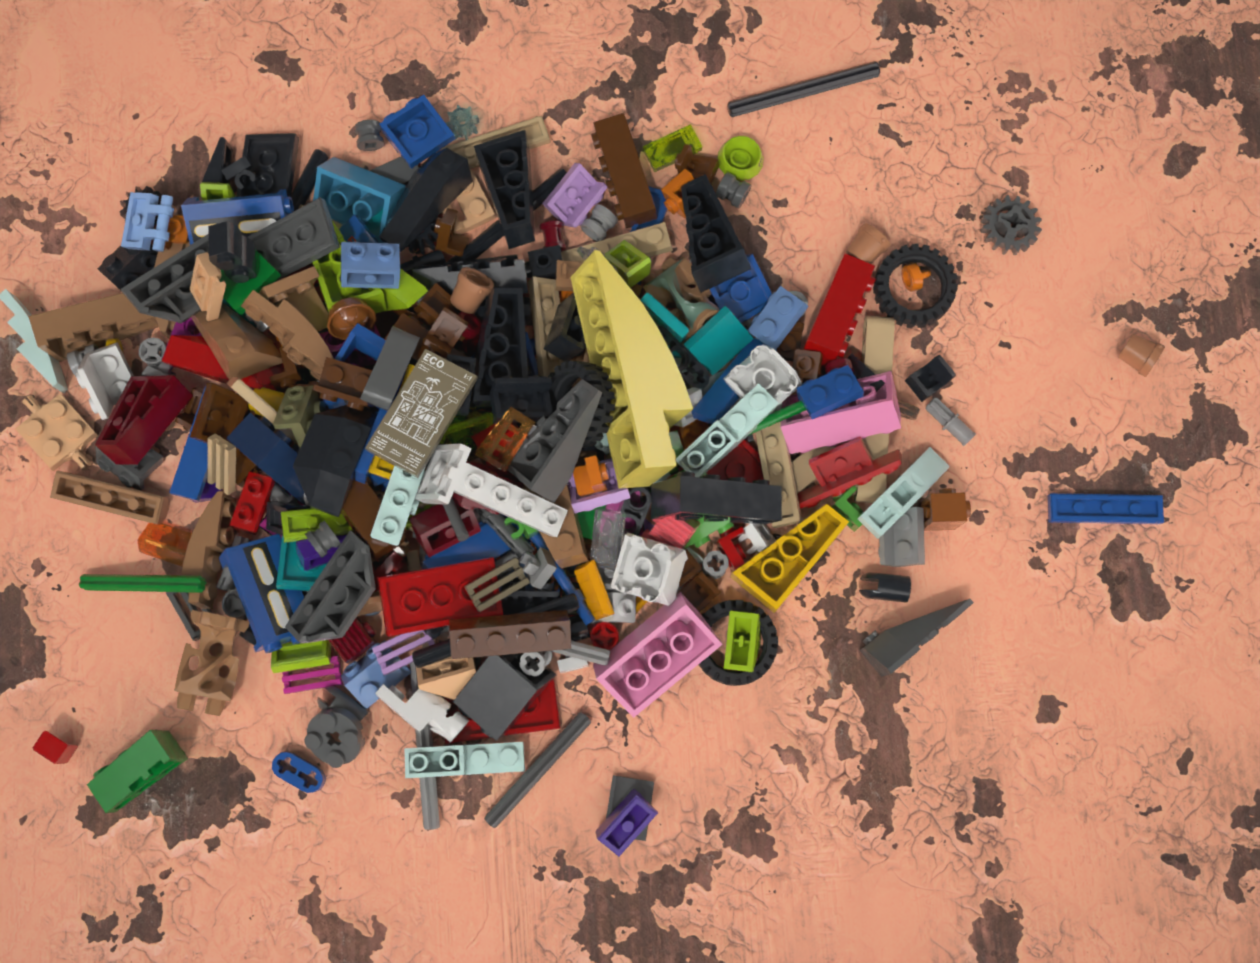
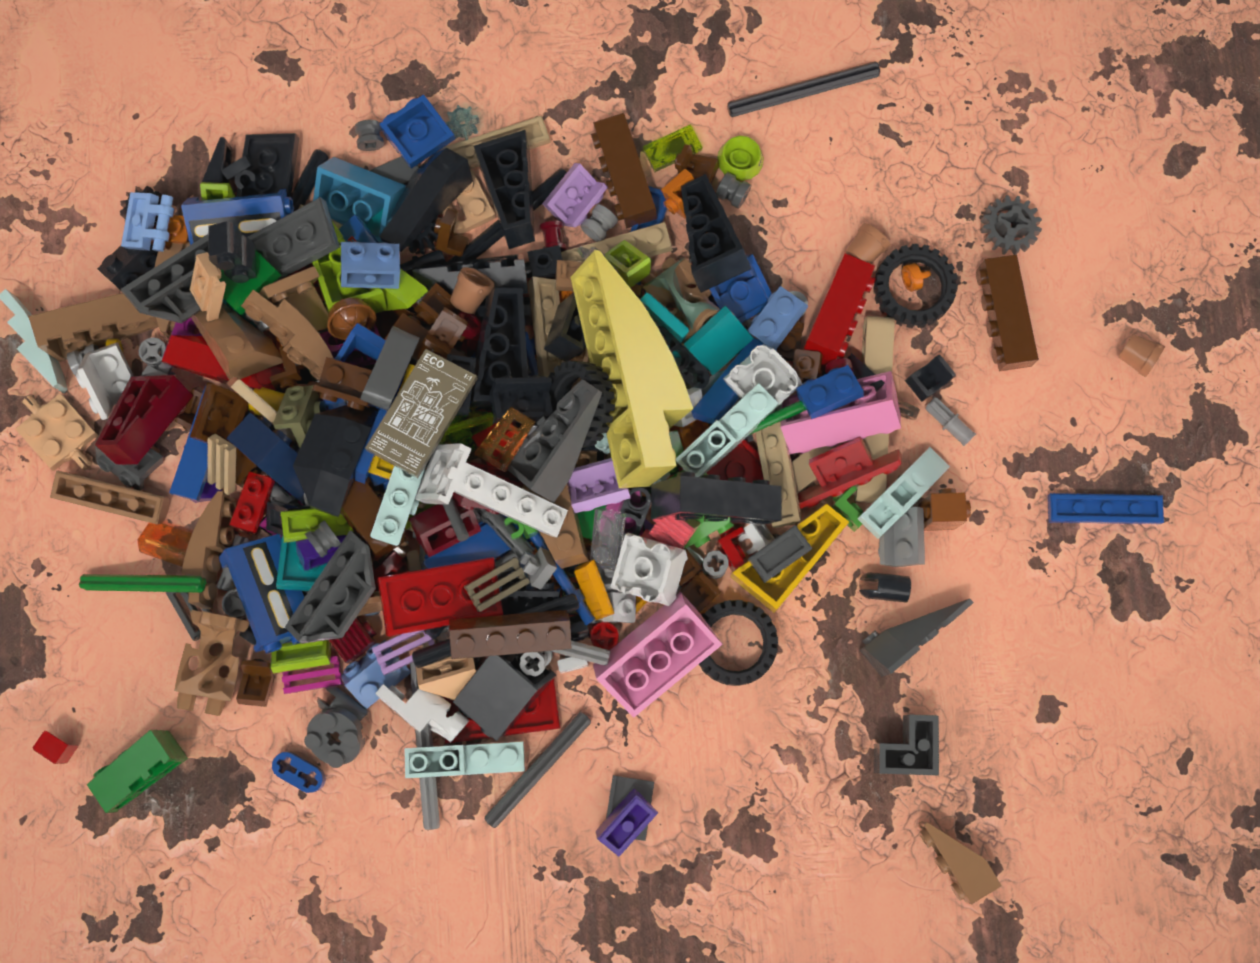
(255, 683): none -> reddish brown bracket
(591, 477): orange bracket -> none
(742, 641): lime slope -> none
(779, 554): none -> dark grey tile
(918, 752): none -> dark grey brick
(968, 870): none -> medium nougat slope
(1007, 313): none -> reddish brown brick

